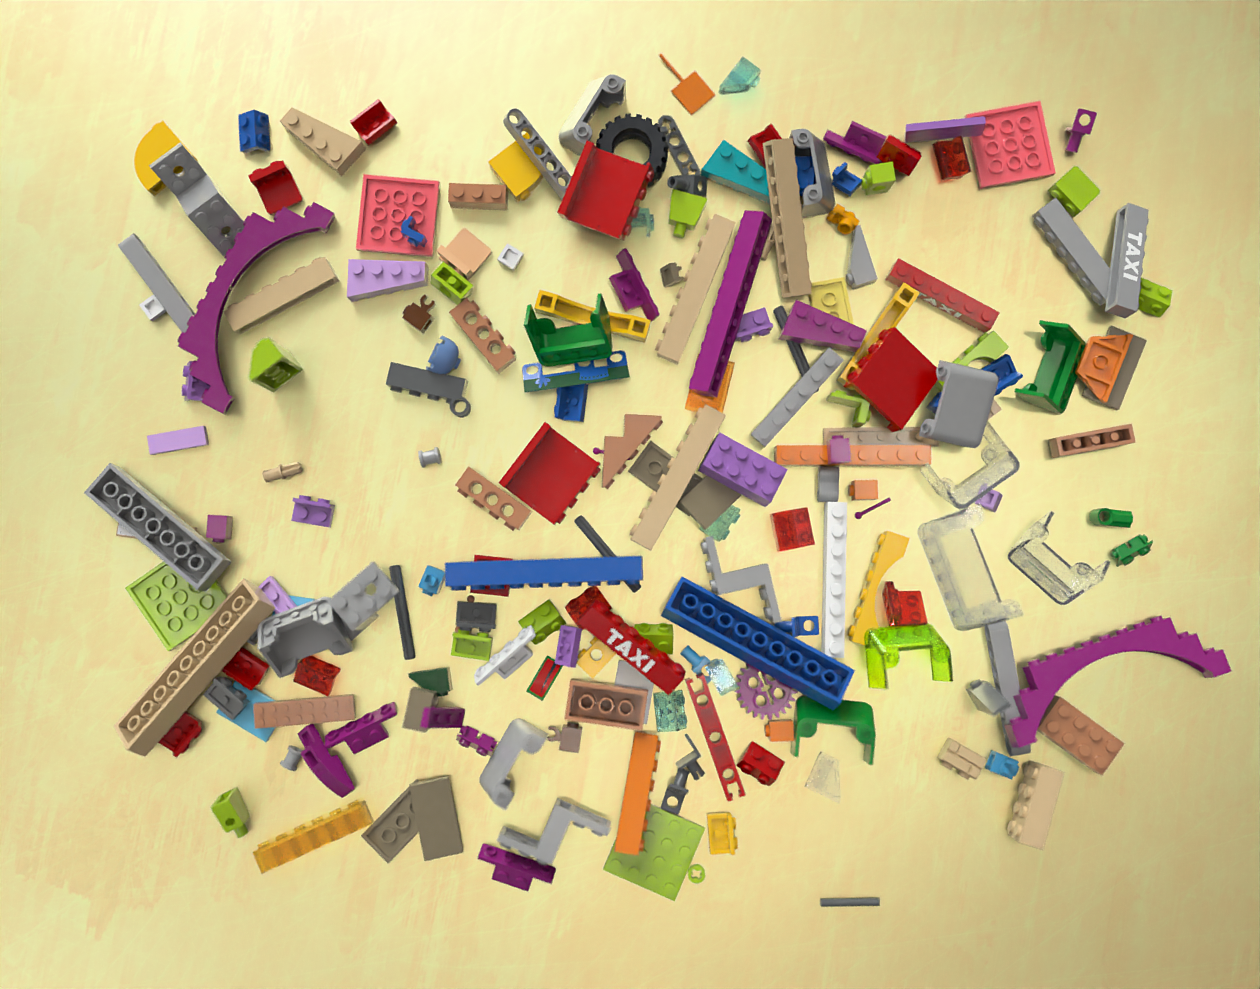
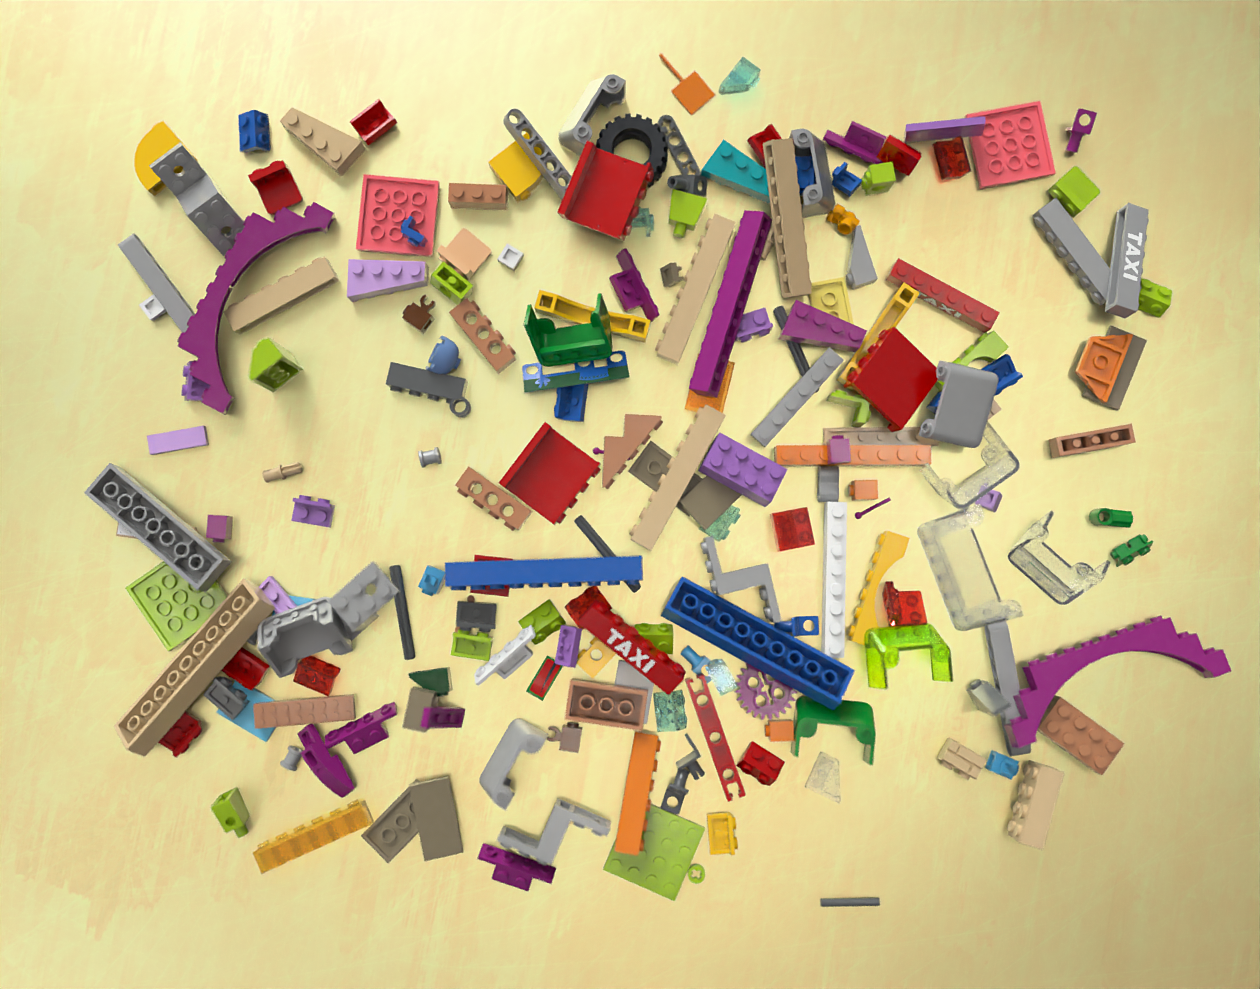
(481, 745): magenta hinge -> none
(1057, 369): green windscreen -> none

